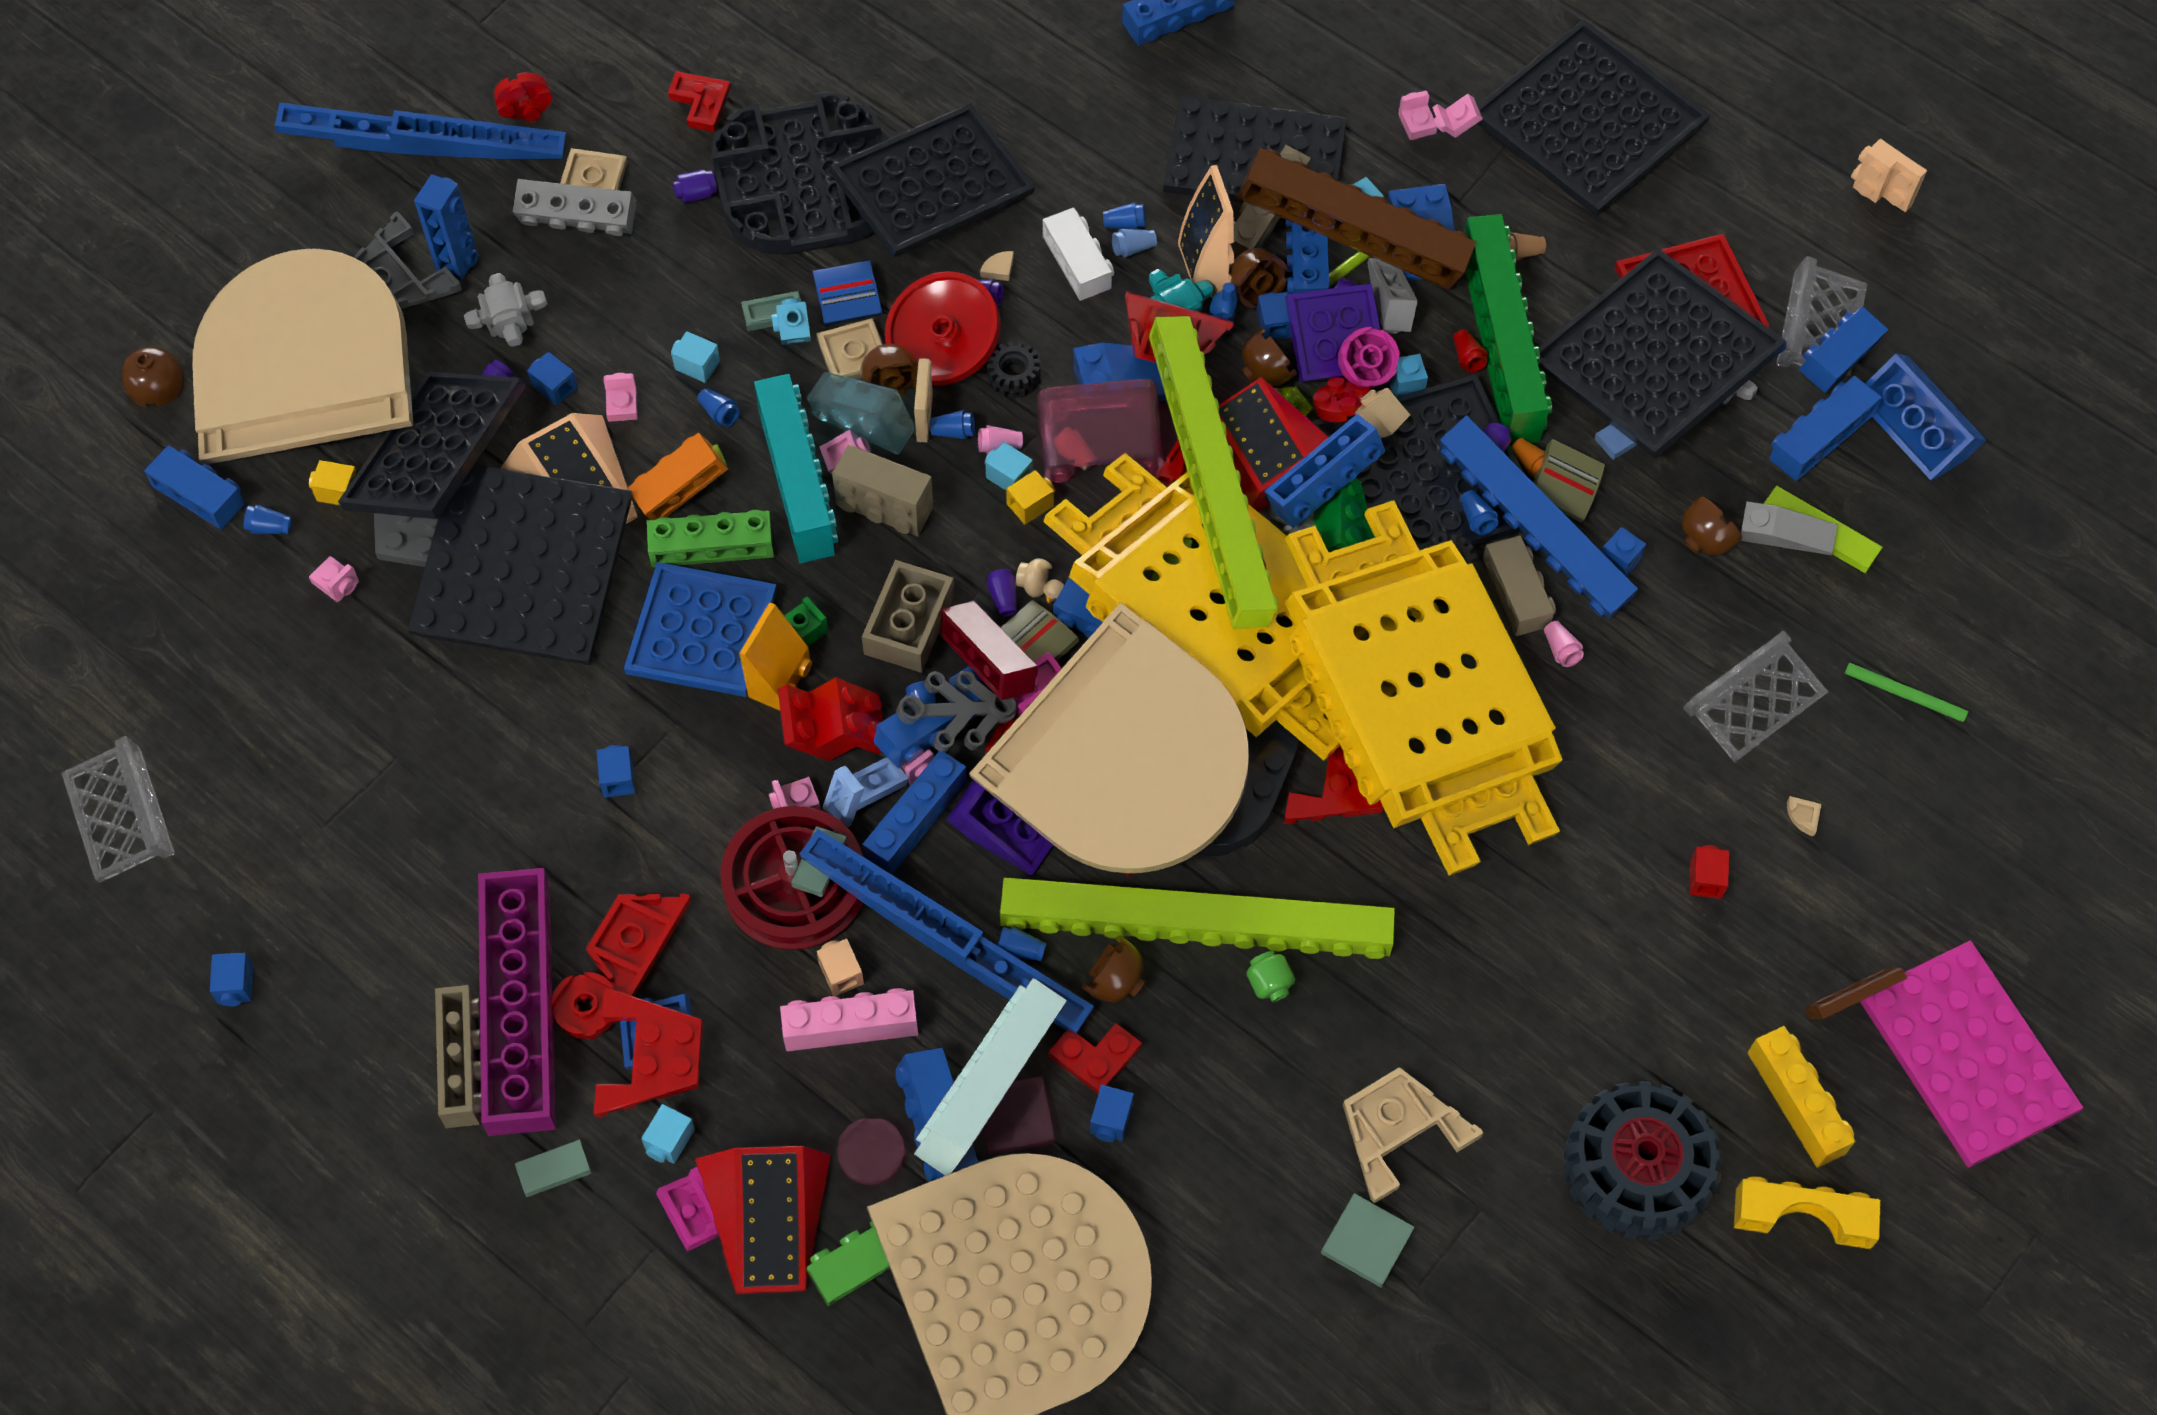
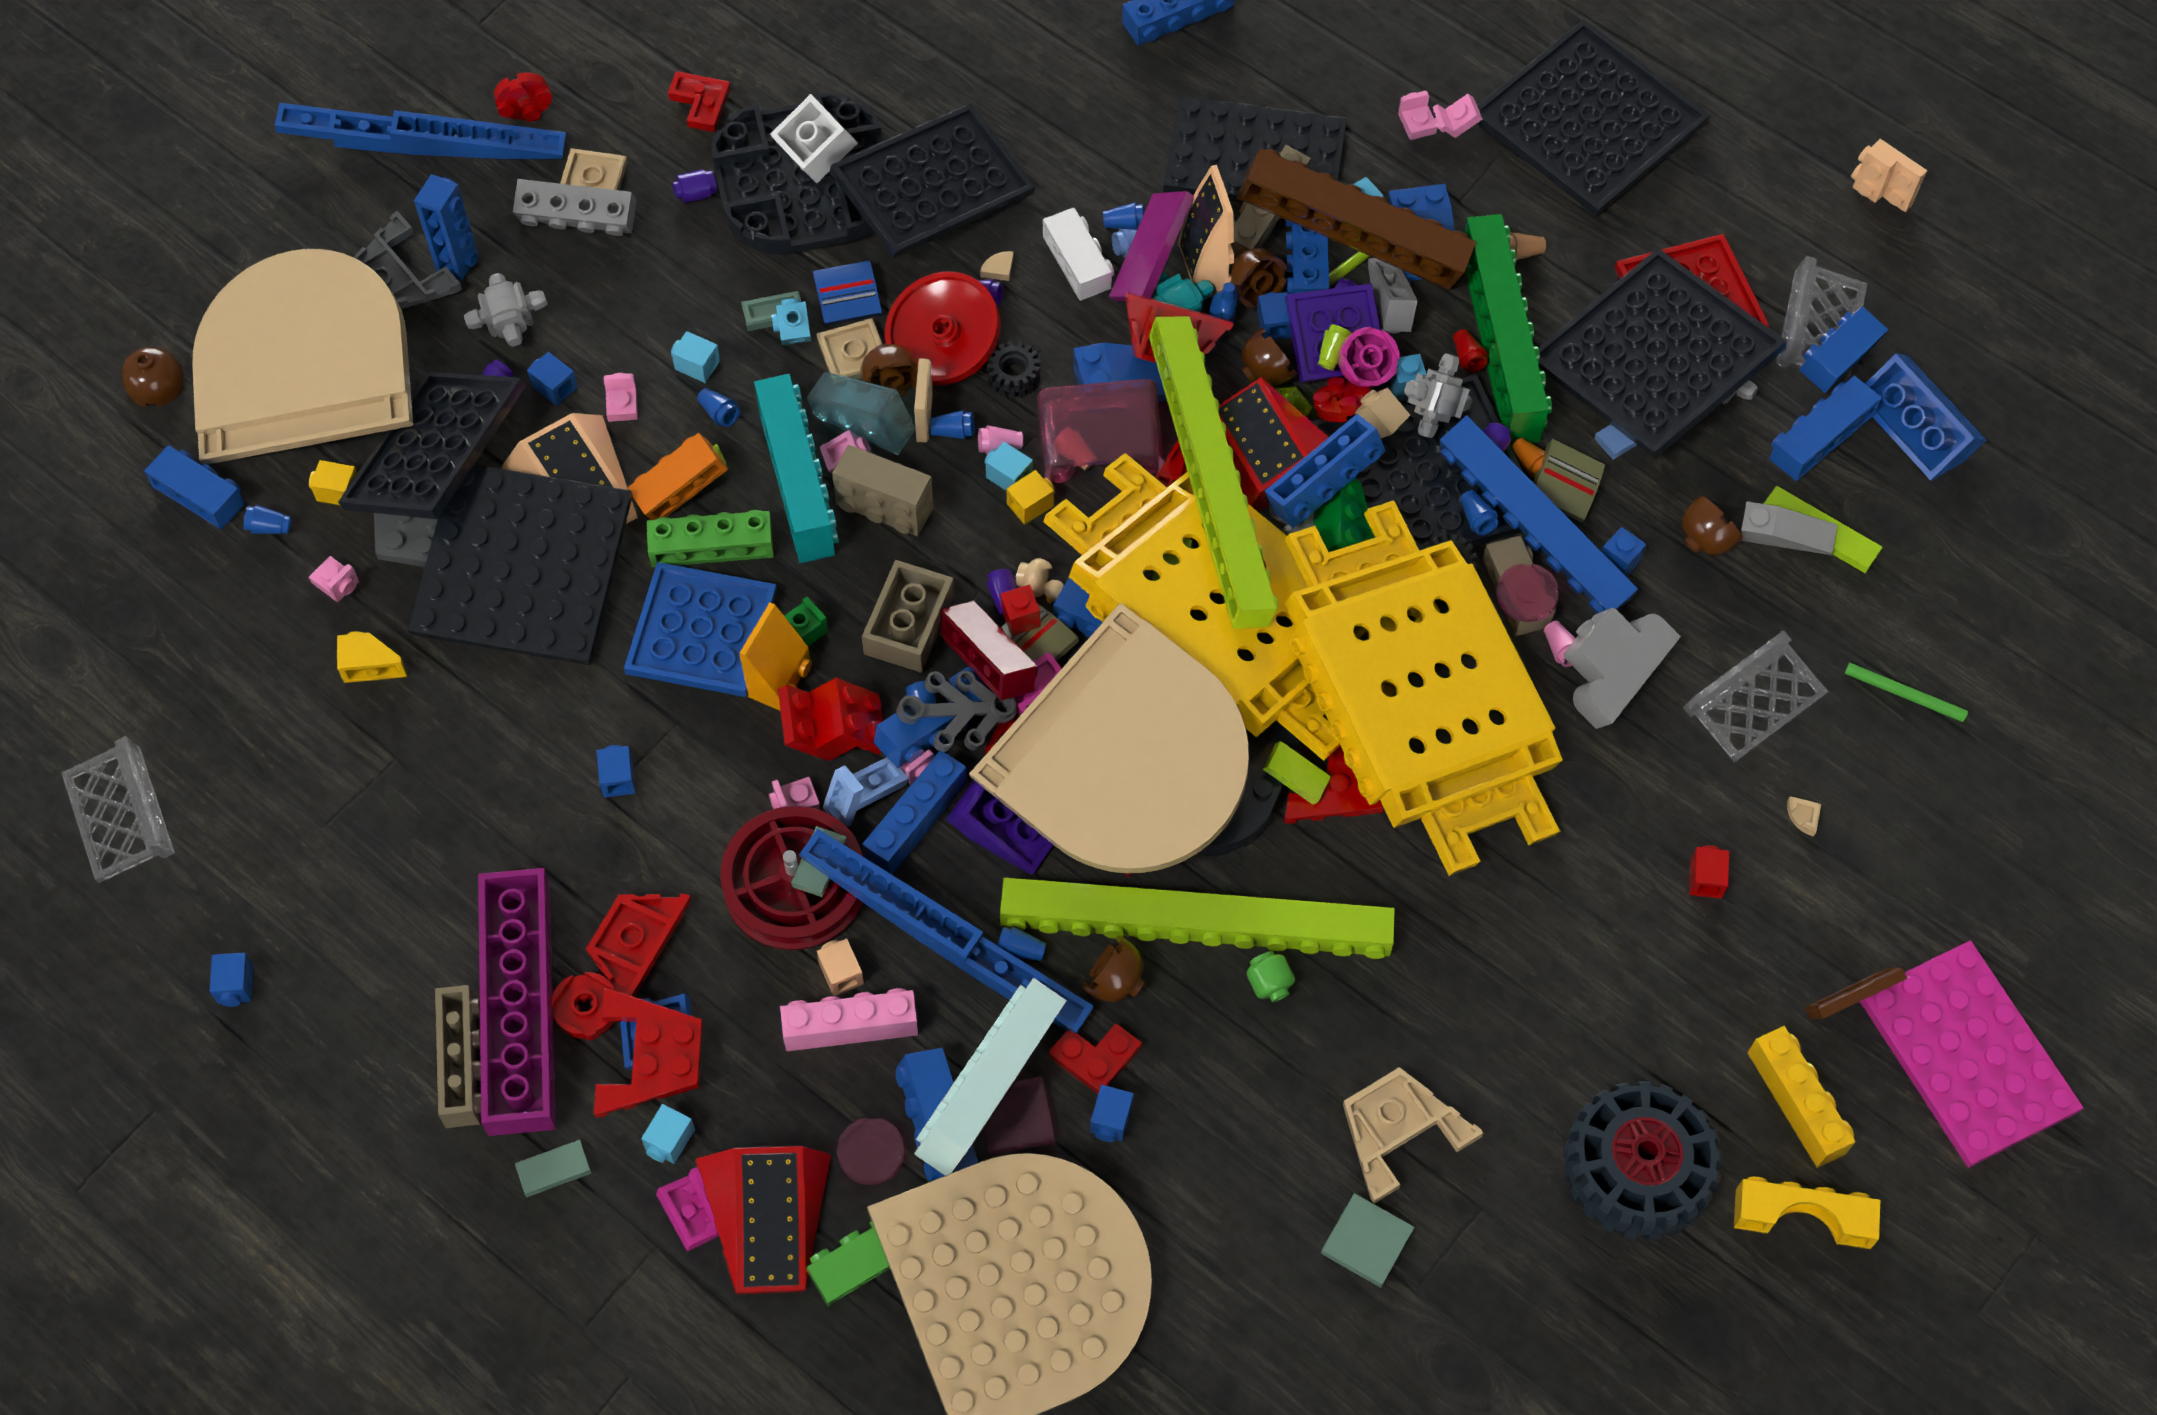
(366, 659): none -> yellow slope
(813, 138): none -> white brick
(1020, 610): none -> red brick
(1152, 244): none -> magenta tile
(1296, 772): none -> lime tile
(1331, 345): none -> lime cone
(1438, 395): none -> light grey piece
(1527, 592): none -> clear pink tile
(1616, 661): none -> light grey brick

